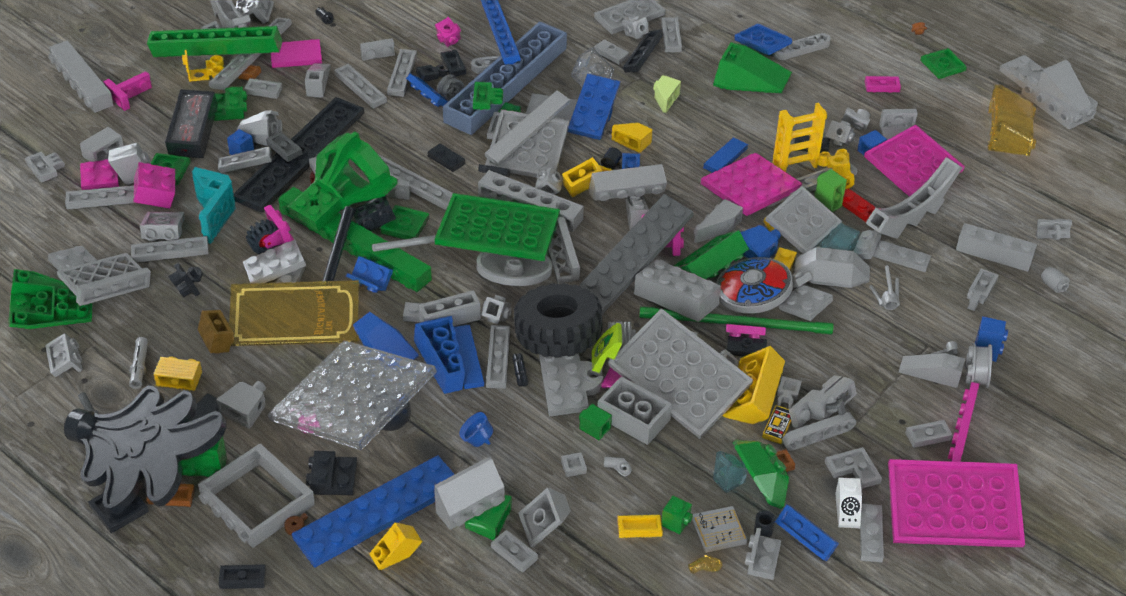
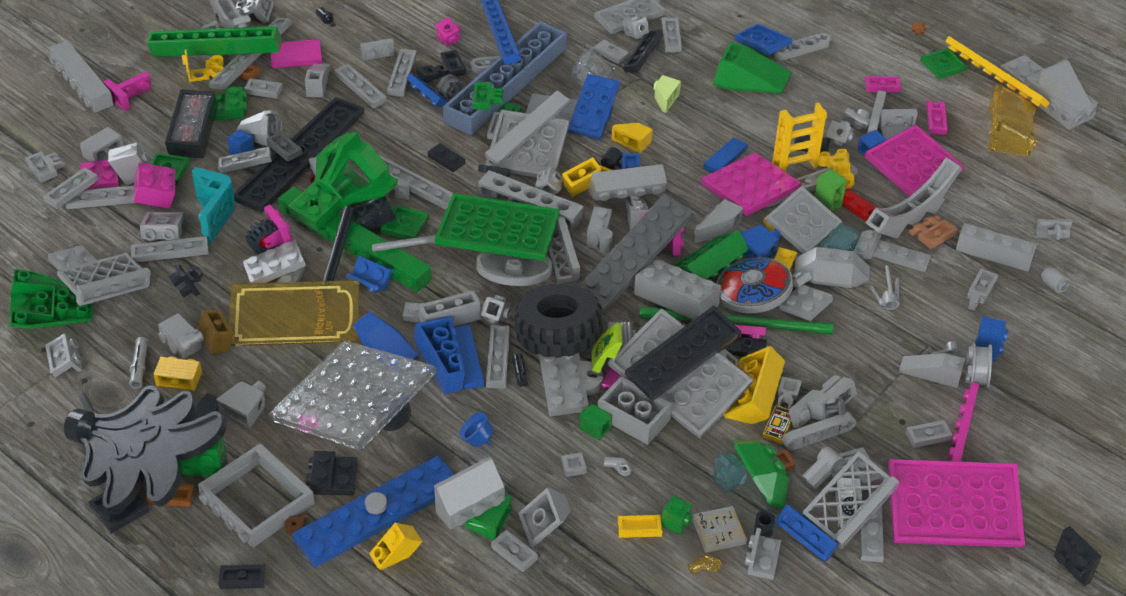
(70, 188): none -> light grey plate
(180, 336): none -> light grey hinge
(375, 503): none -> light grey tile
(599, 230): none -> light grey hinge
(682, 353): none -> black plate
(827, 463): none -> light grey piece
(867, 508): none -> light grey fence
(877, 110): none -> light grey beam
(933, 232): none -> nougat plate
(936, 118): none -> dark pink plate
(1000, 75): none -> yellow plate
(1077, 556): none -> black plate

